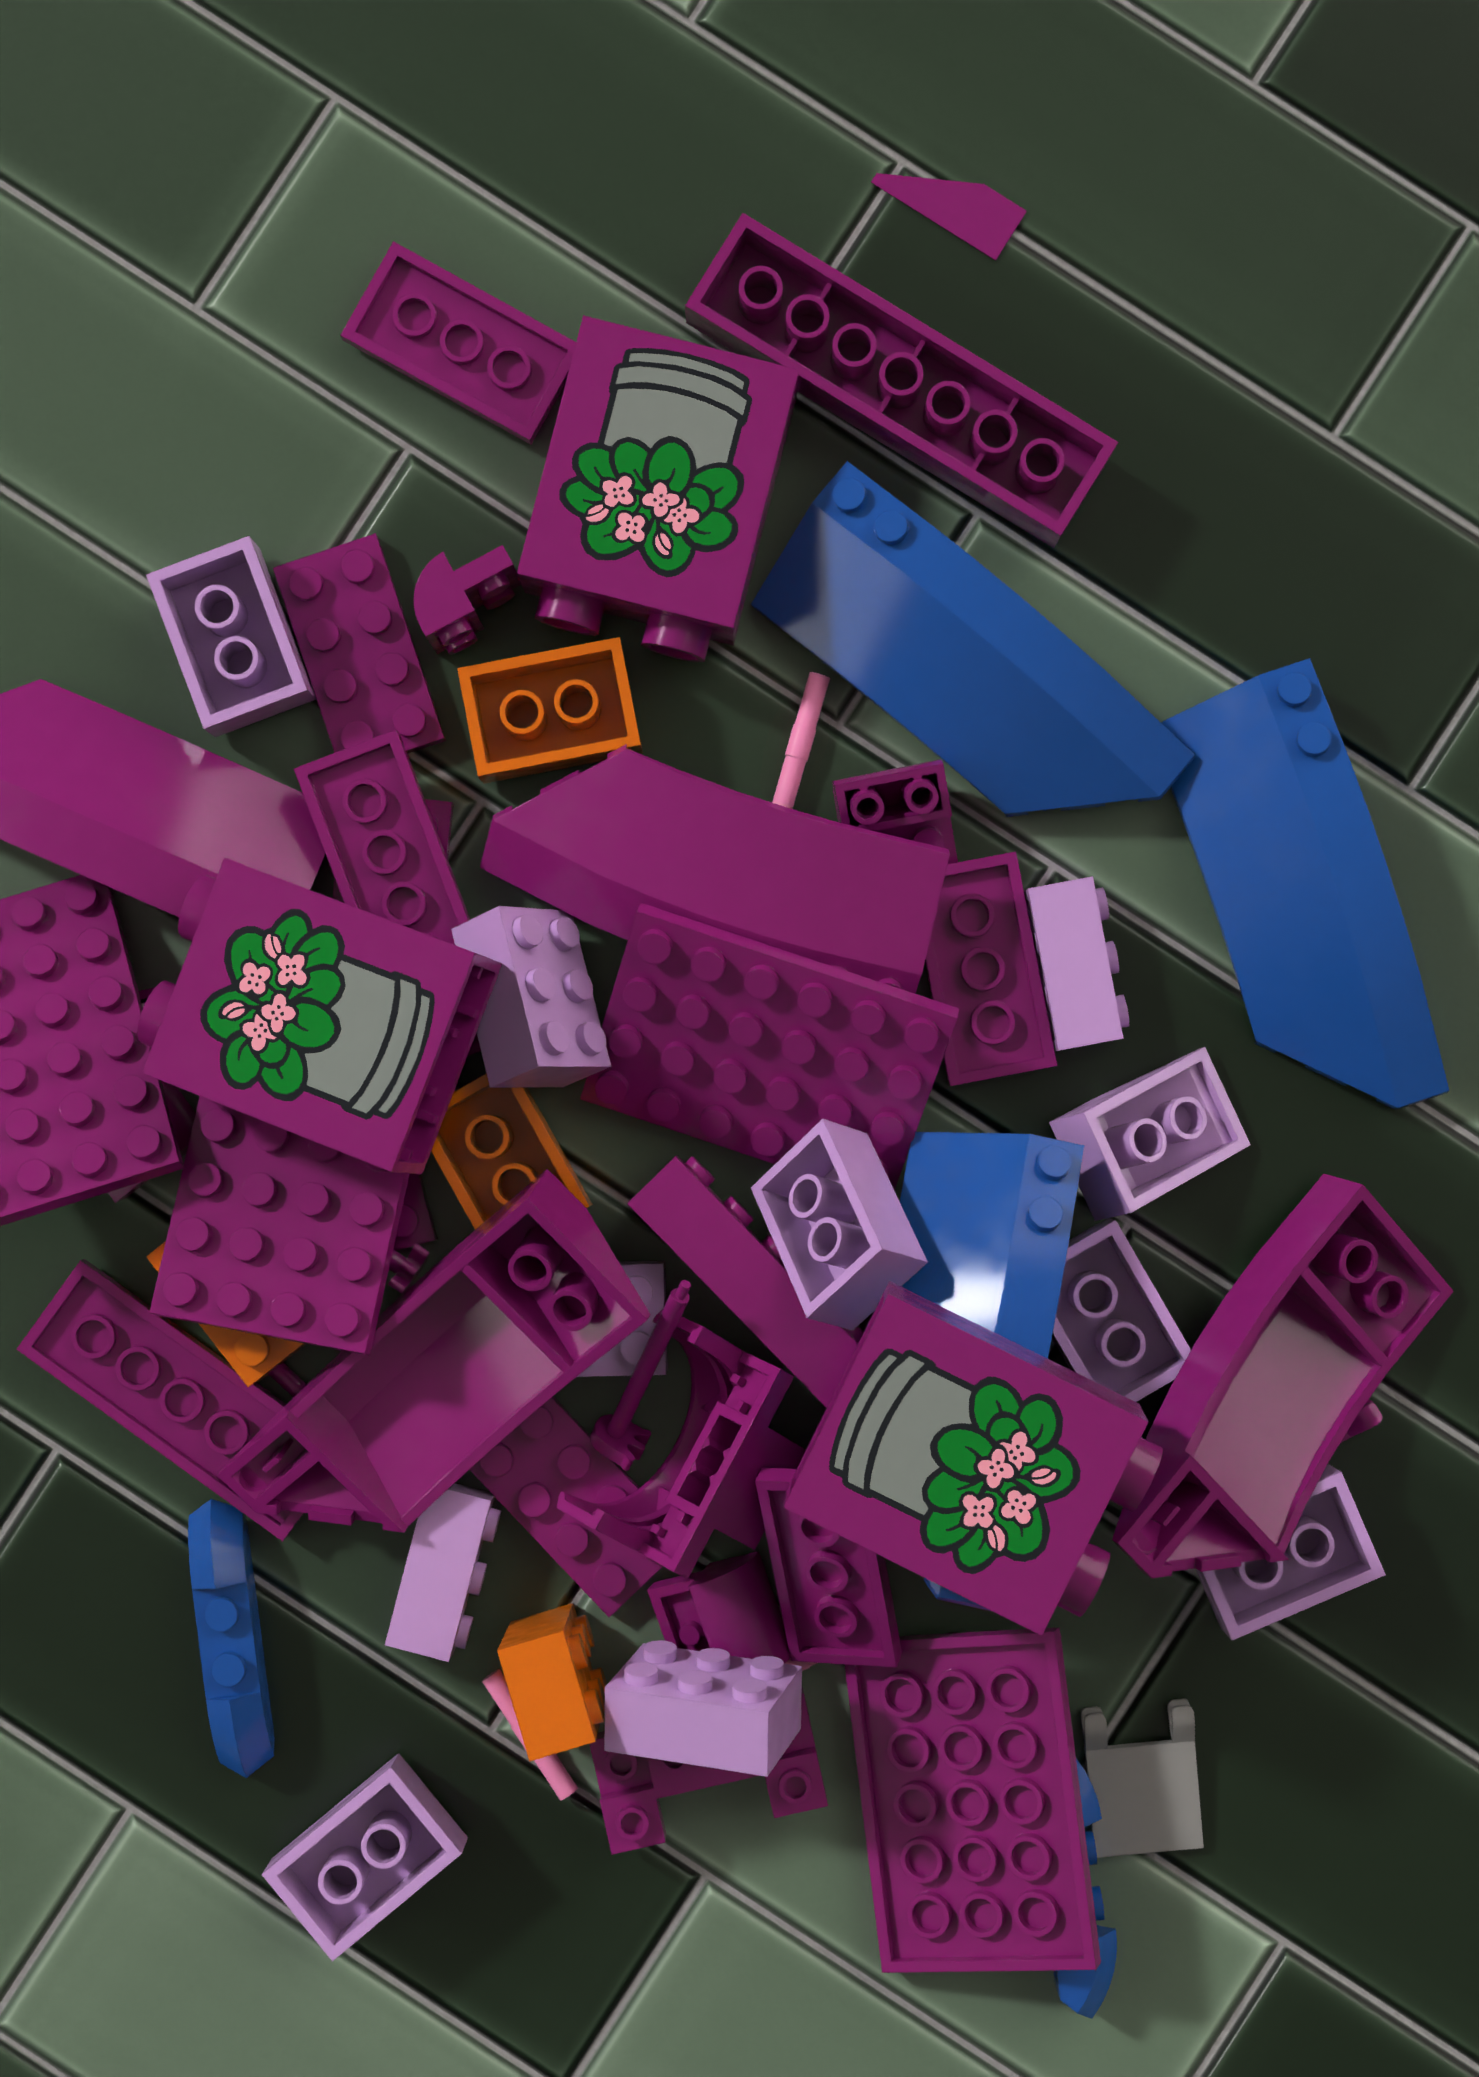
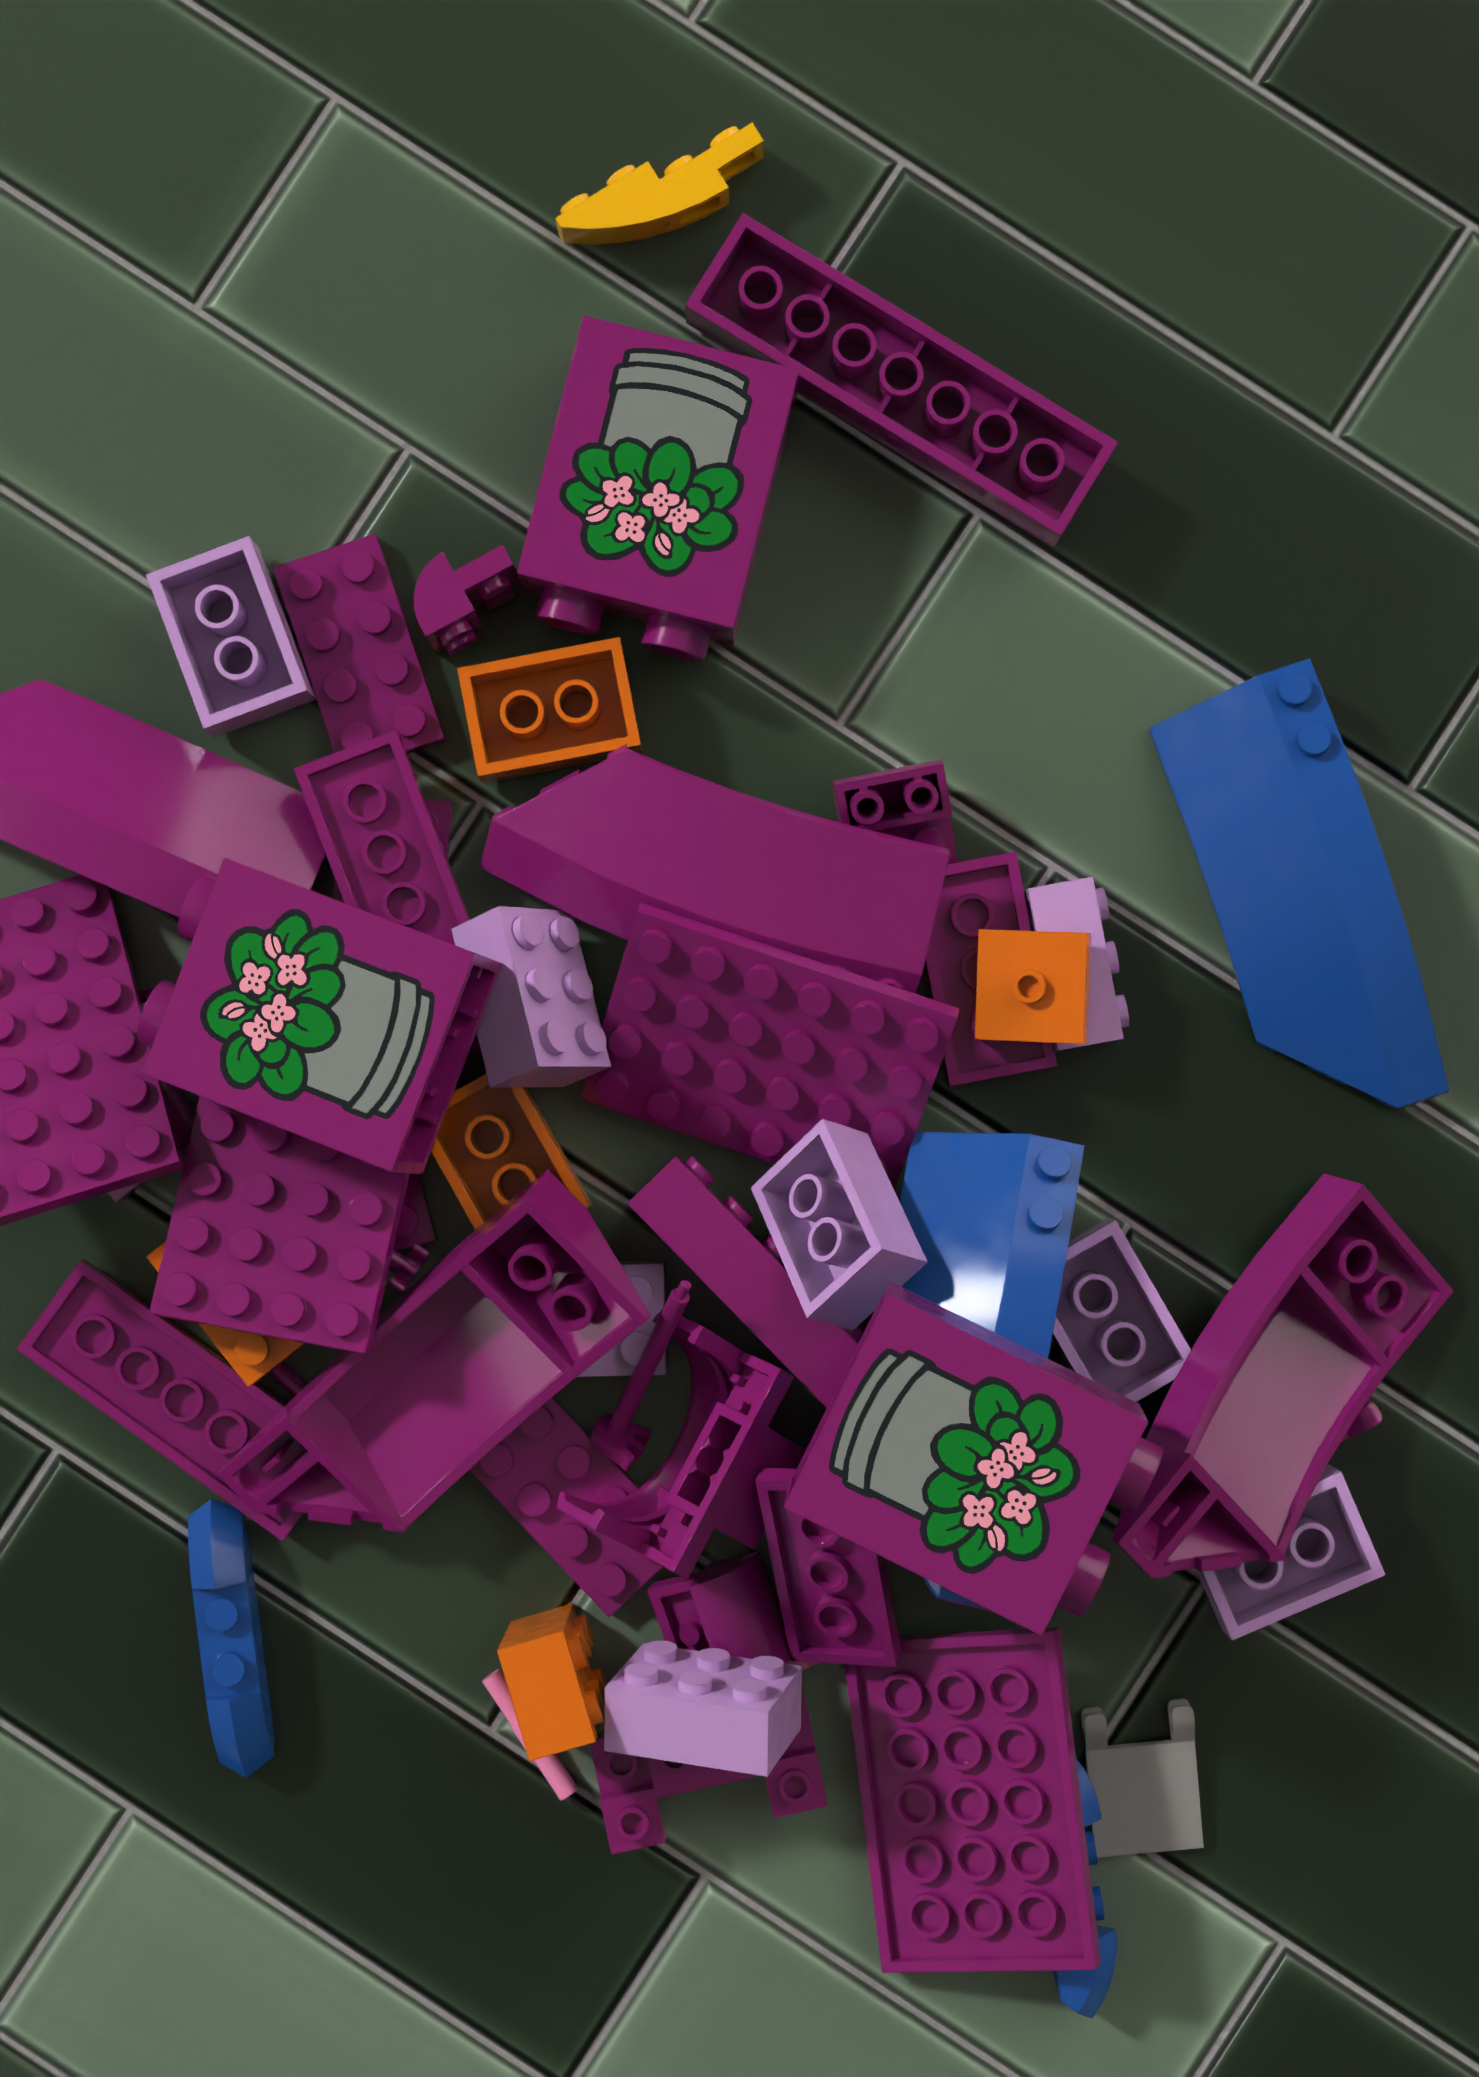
(365, 1857): lavender brick -> none
(442, 1573): lavender brick -> none
(461, 342): magenta plate -> none
(644, 206): none -> yellow slope
(801, 740): bright pink piece -> none
(961, 658): blue slope -> none
(962, 208): magenta sticker -> none
(1032, 986): none -> orange plate
(1152, 1134): lavender slope -> none

